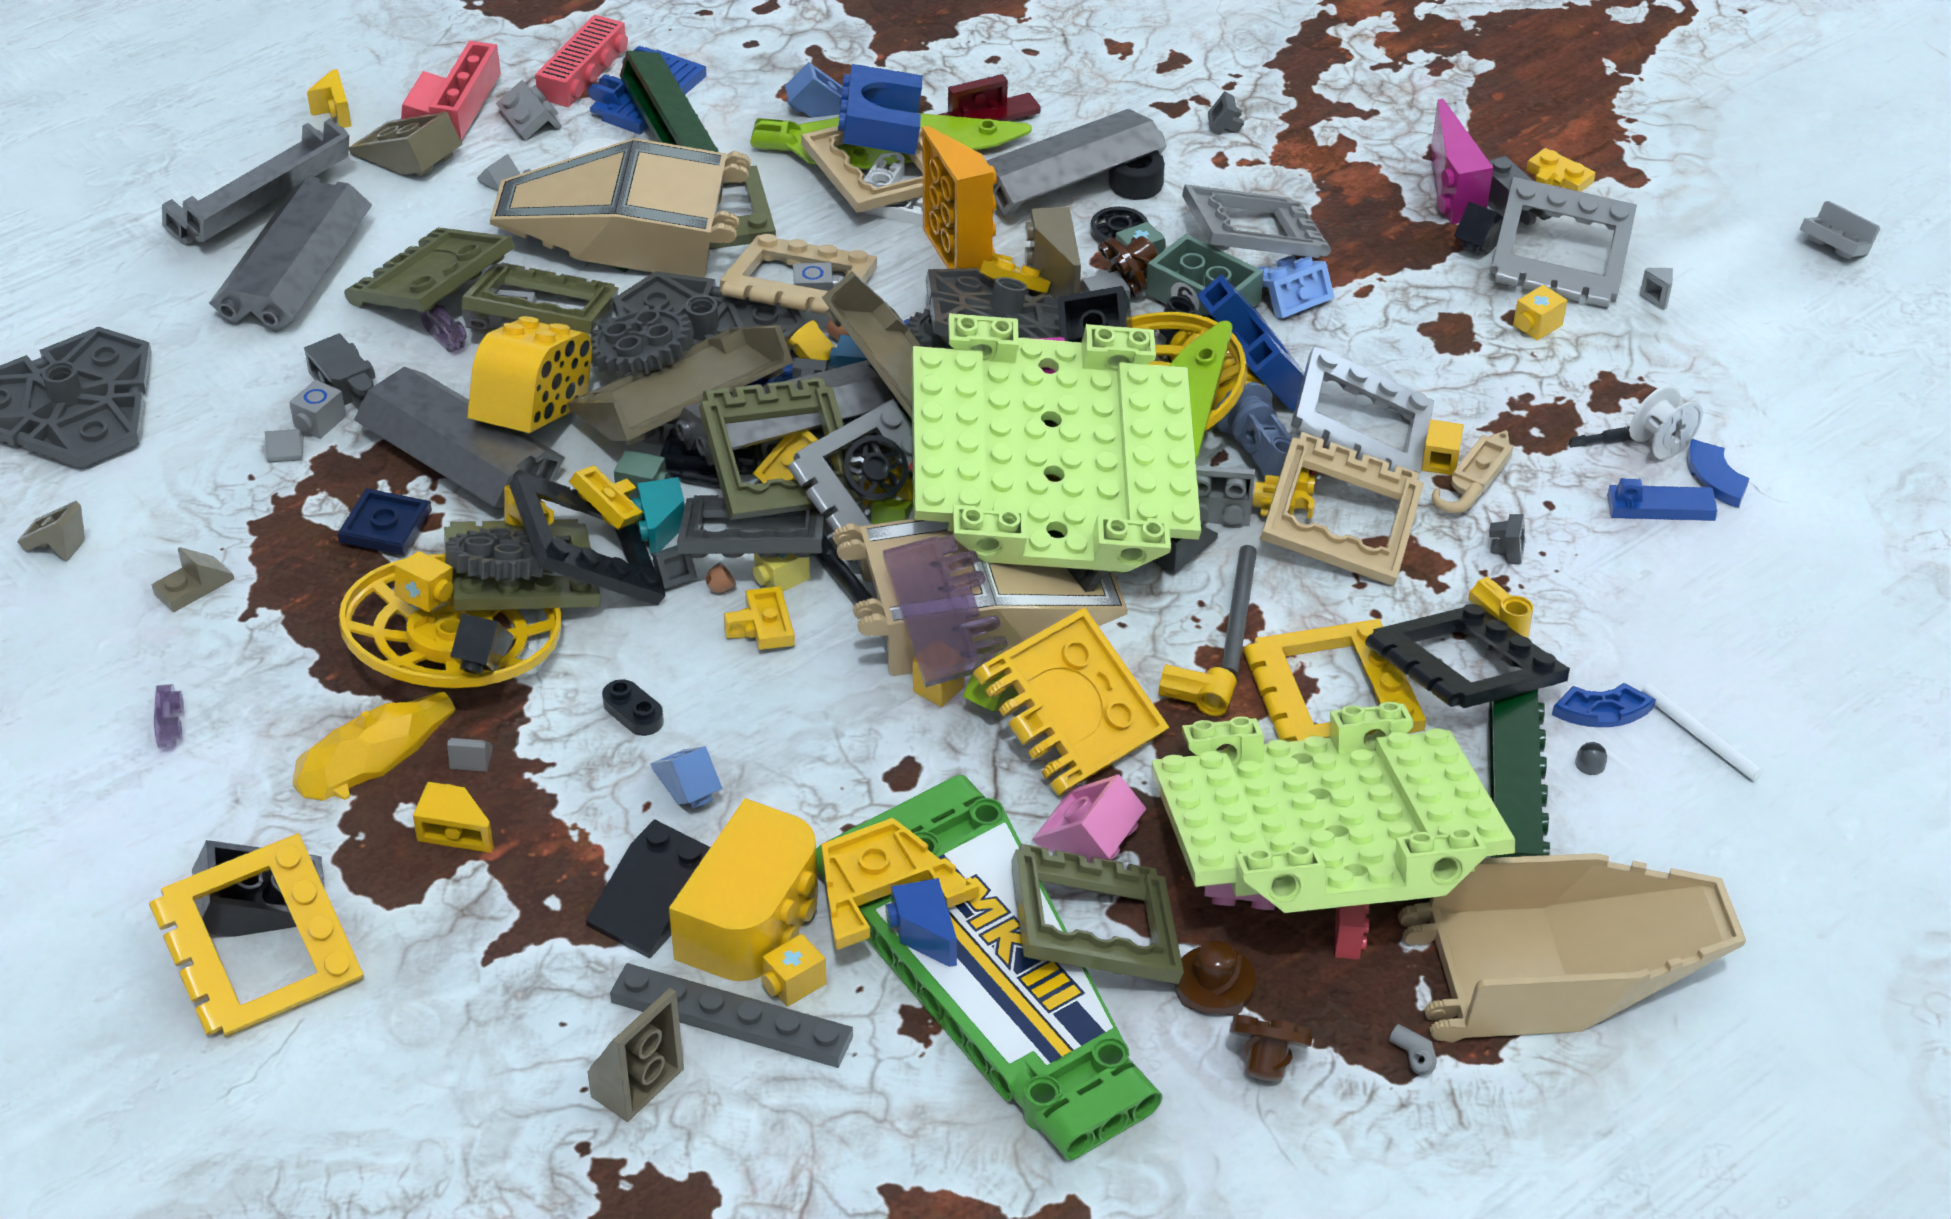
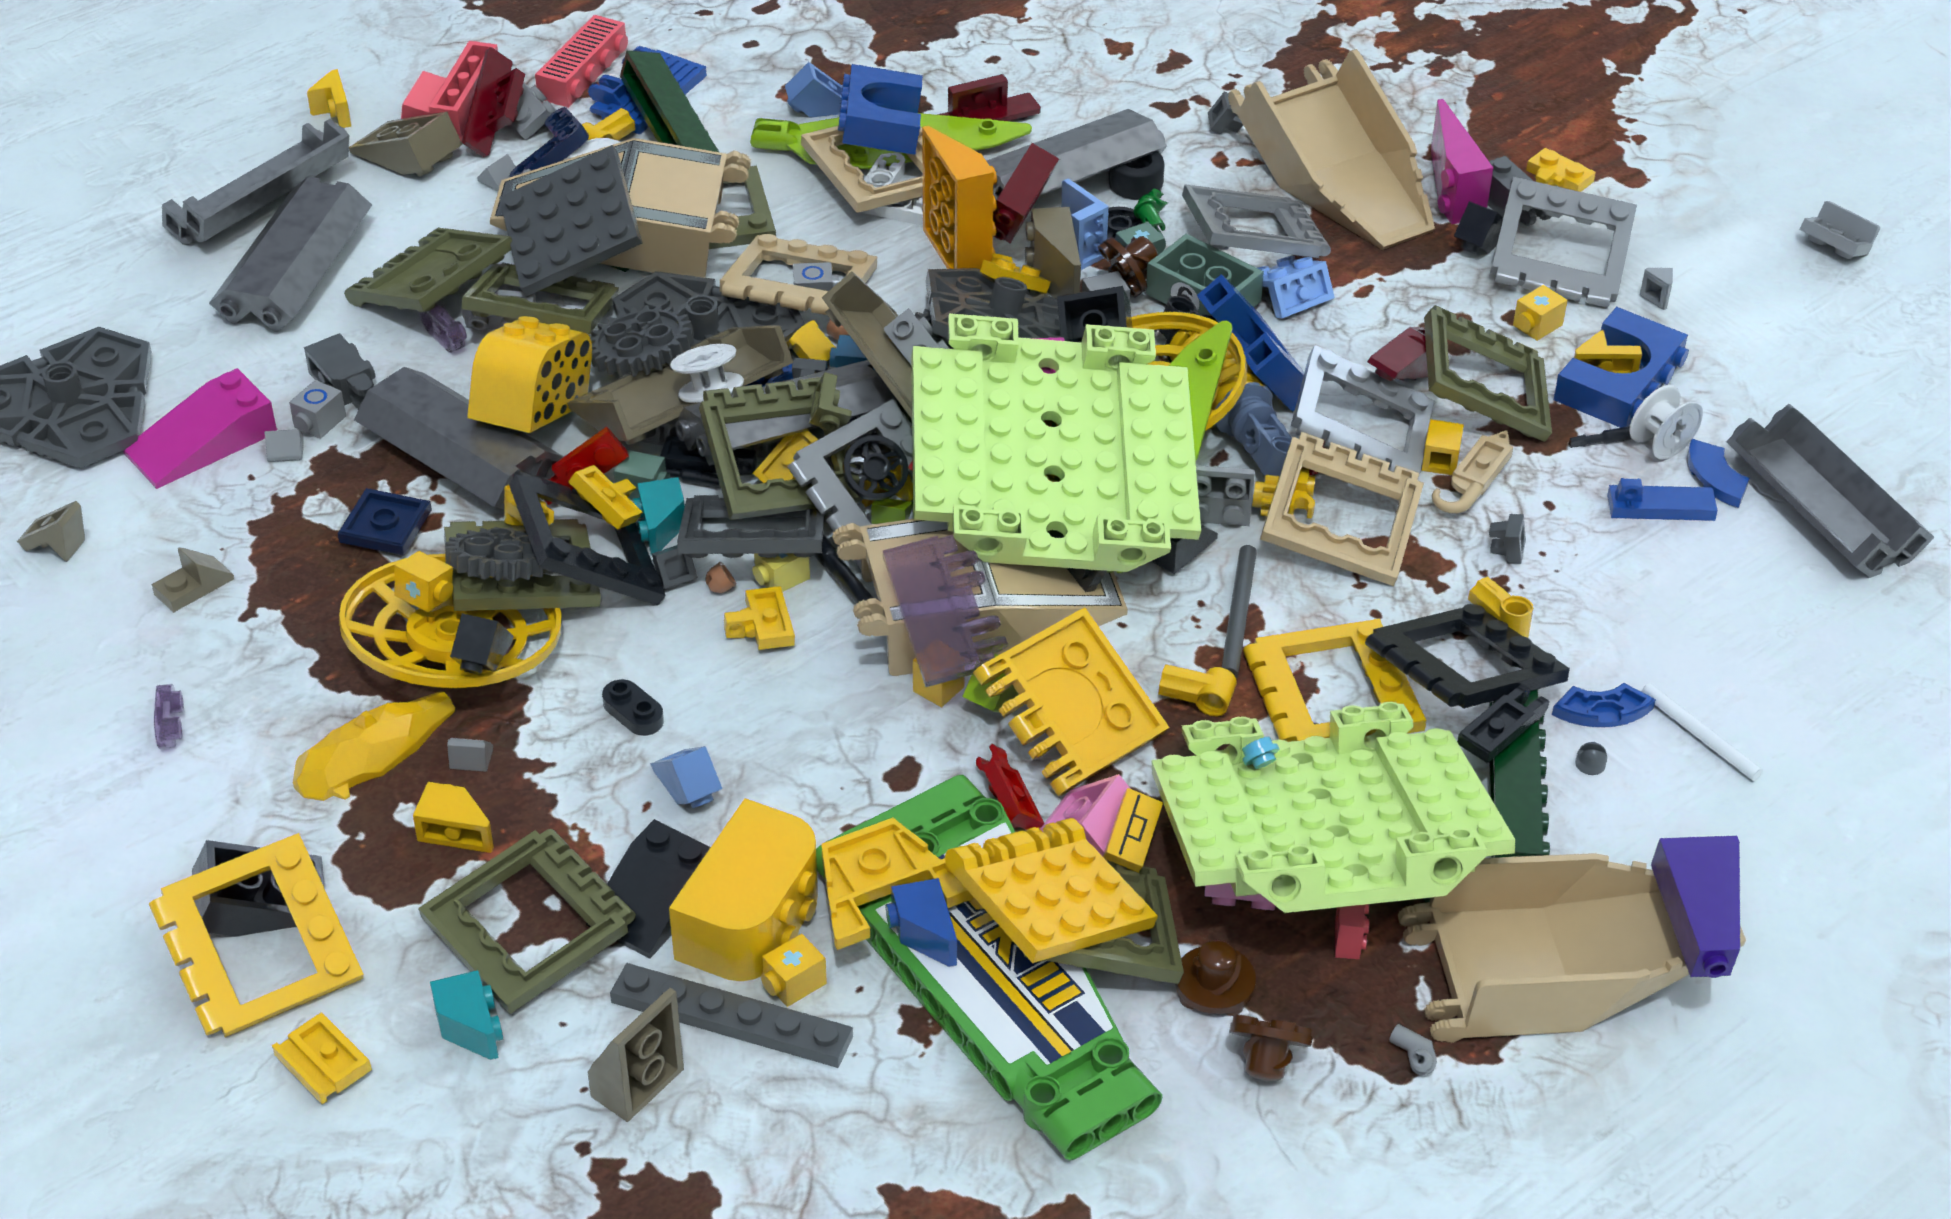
(203, 429): none -> dark pink slope
(322, 1057): none -> yellow plate
(464, 1013): none -> teal slope
(493, 101): none -> dark red bracket
(567, 138): none -> dark blue beam
(569, 877): none -> olive hinge
(570, 220): none -> dark grey plate
(600, 450): none -> red plate
(613, 127): none -> yellow piece
(706, 370): none -> white piece
(824, 405): none -> olive bracket
(909, 331): none -> light grey bracket
(1010, 790): none -> red plate
(1022, 191): none -> dark red window
(1050, 890): none -> yellow hinge
(1088, 219): none -> light blue bracket
(1132, 830): none -> yellow tile
(1149, 207): none -> green piece
(1260, 752): none -> medium azure plate
(1341, 150): none -> tan windscreen
(1402, 356): none -> slope
(1474, 396): none -> olive hinge
(1501, 724): none -> black hinge
(1609, 358): none -> yellow slope
(1618, 395): none -> blue arch
(1702, 899): none -> dark purple slope
(1831, 491): none -> flat silver panel

